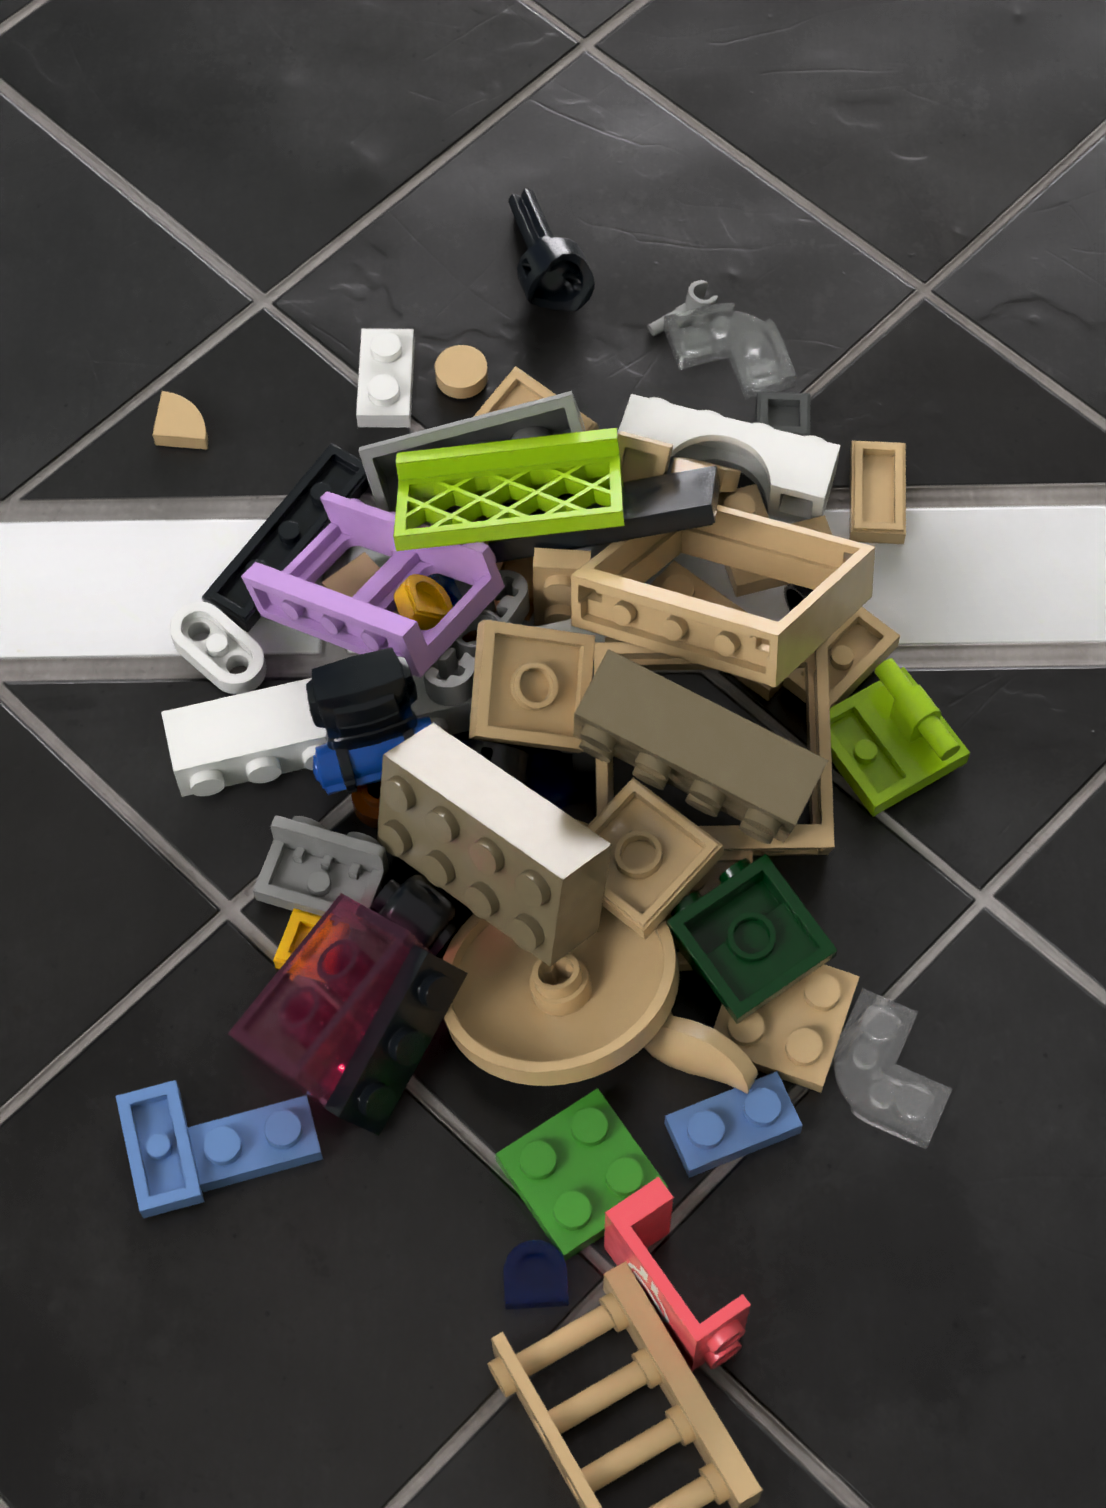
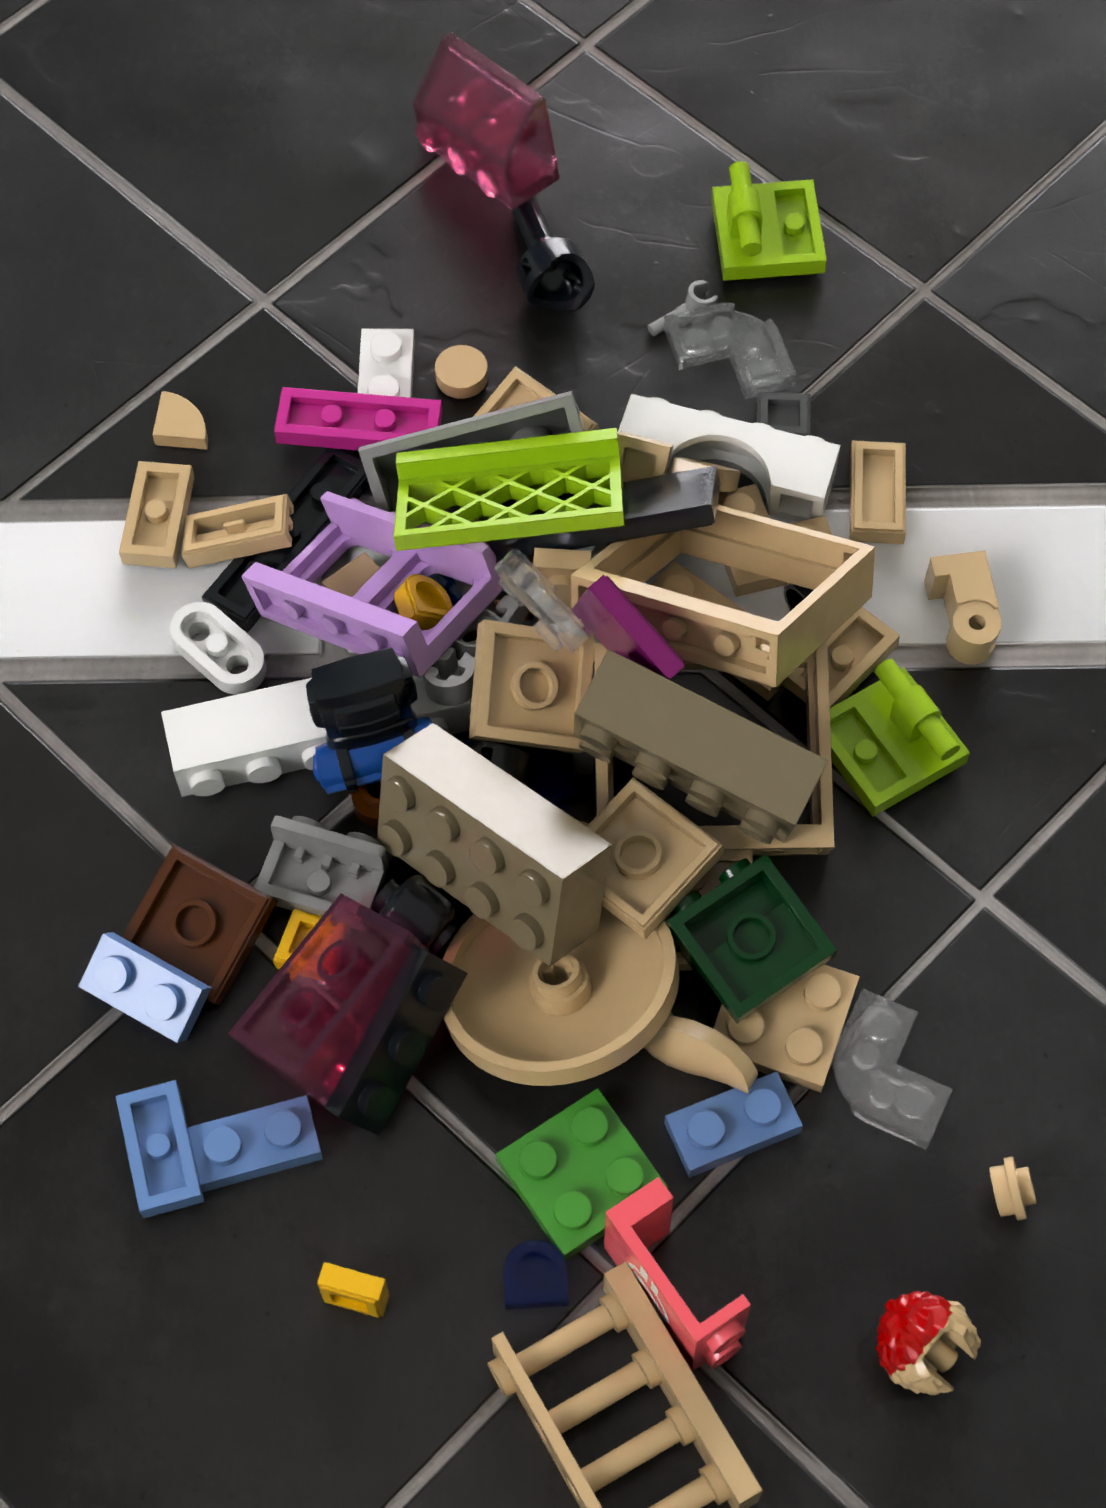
(144, 987): none -> plate
(156, 514): none -> tan plate
(200, 920): none -> reddish brown tile
(237, 531): none -> tan tile
(349, 419): none -> dark pink plate
(353, 1290): none -> yellow tile
(485, 124): none -> clear pink slope
(531, 588): none -> clear plate
(625, 629): none -> magenta tile
(767, 227): none -> lime plate
(920, 1337): none -> piece
(969, 601): none -> tan leg
(1012, 1188): none -> tan plate

